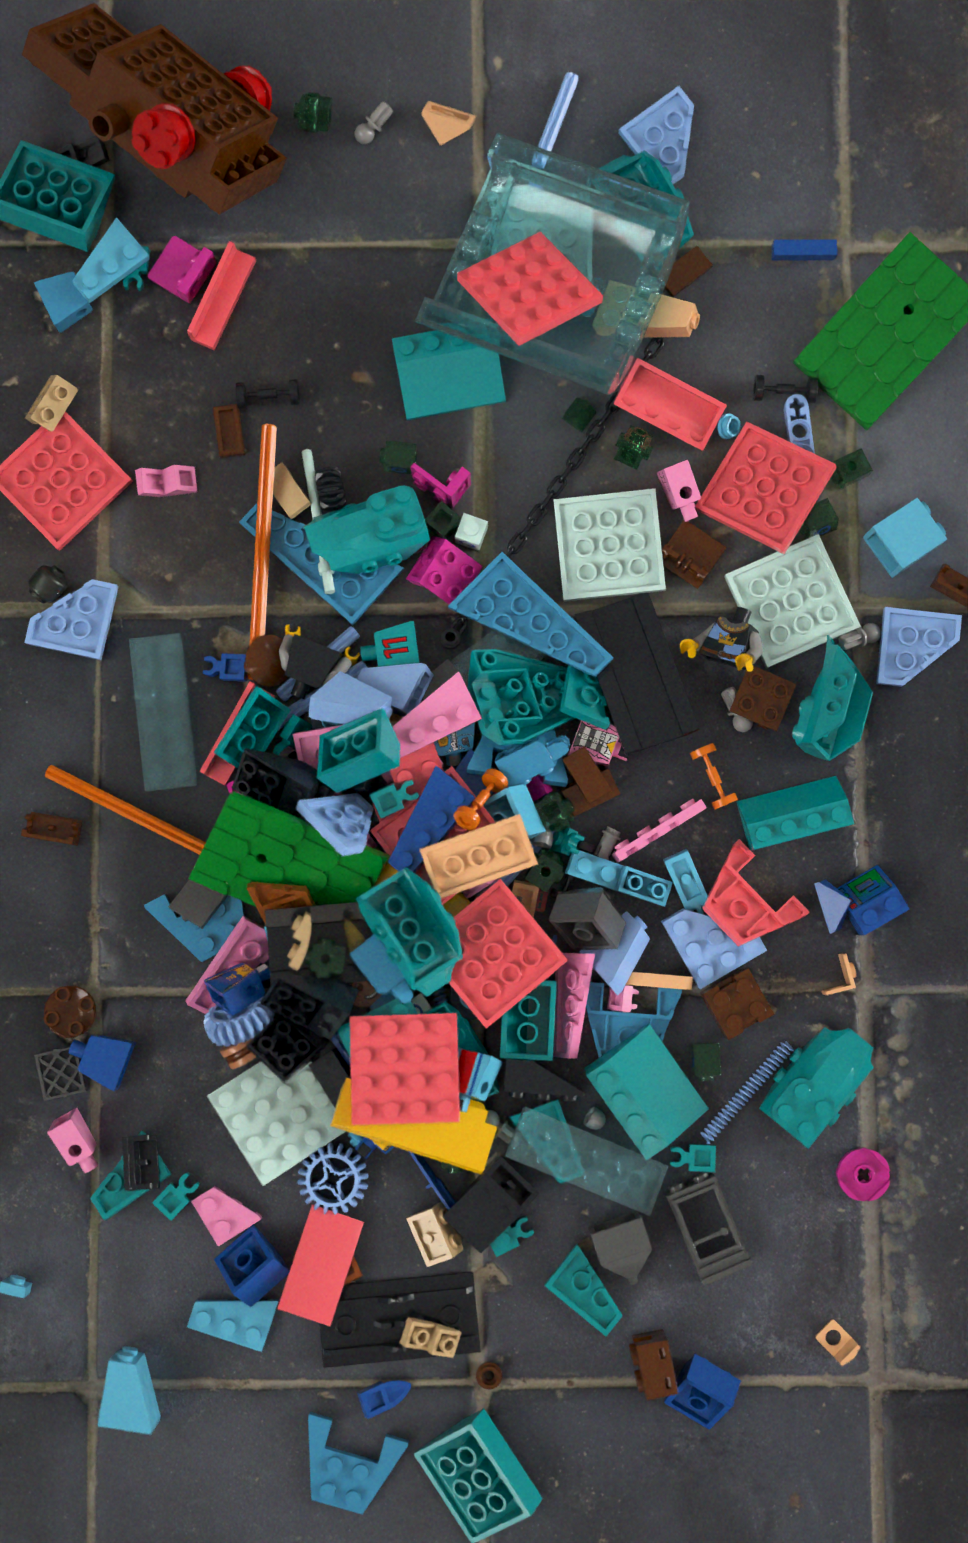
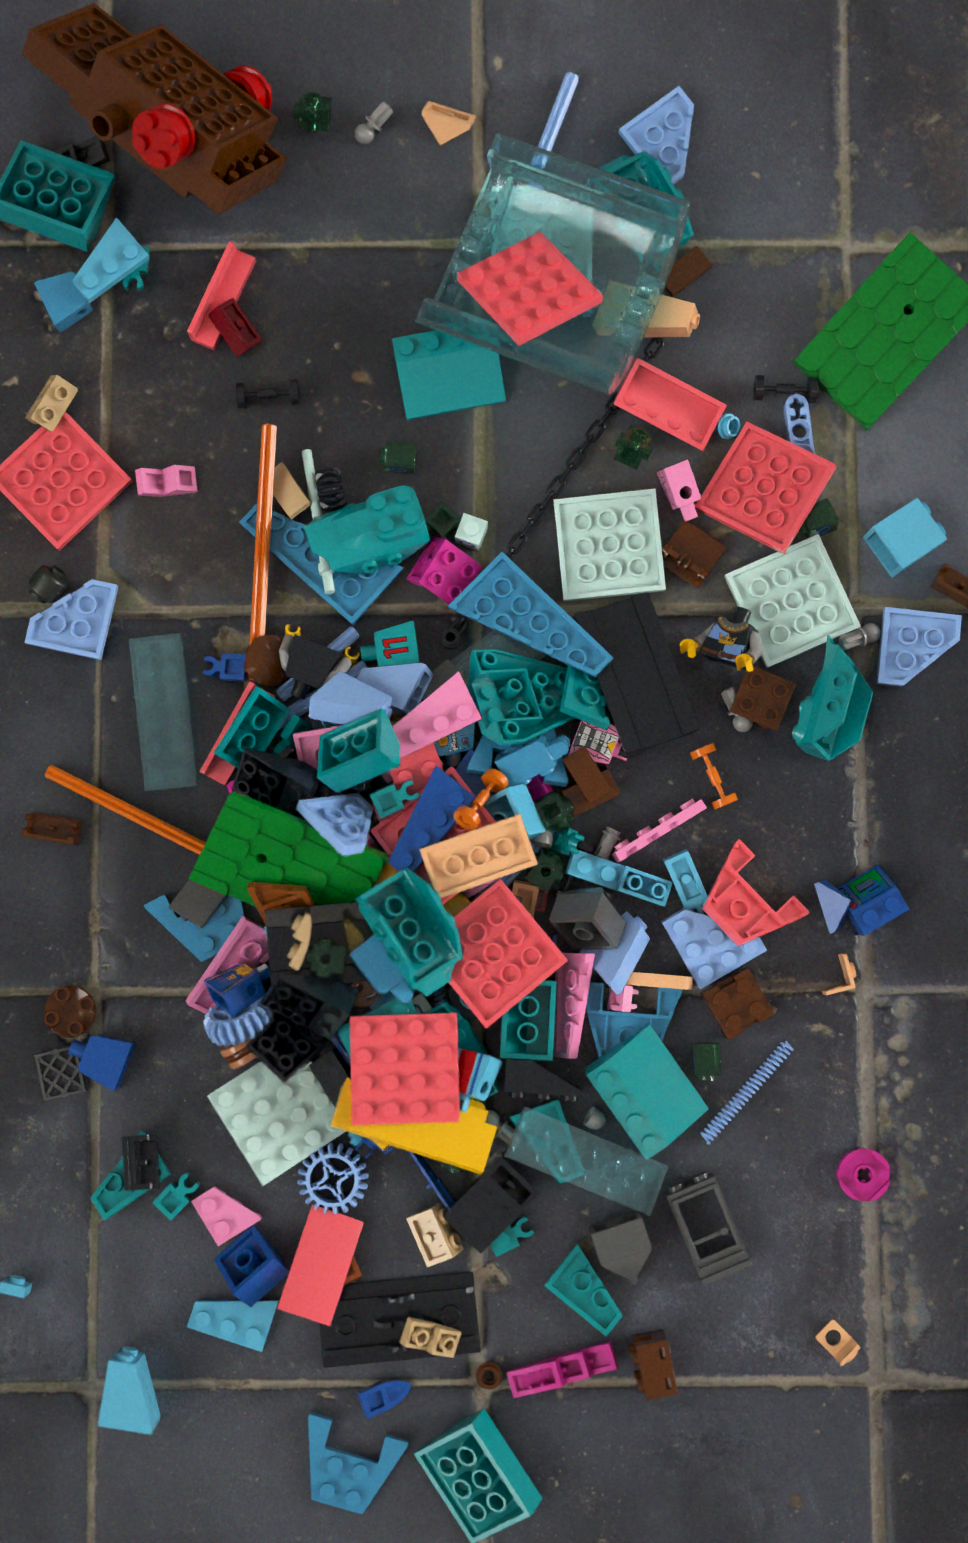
(71, 1131): bright pink torso -> none
(182, 268): dark pink bracket -> none
(228, 431): reddish brown tile -> none
(234, 327): none -> dark red slope
(457, 483): dark pink bracket -> none
(562, 1369): none -> dark pink slope
(579, 414): clear green slope -> none
(699, 1157): teal plate -> none
(703, 1391): blue slope -> none
(794, 813): teal slope -> none
(804, 249): blue piece -> none
(818, 1083): teal slope -> none
(851, 469): clear green brick -> none

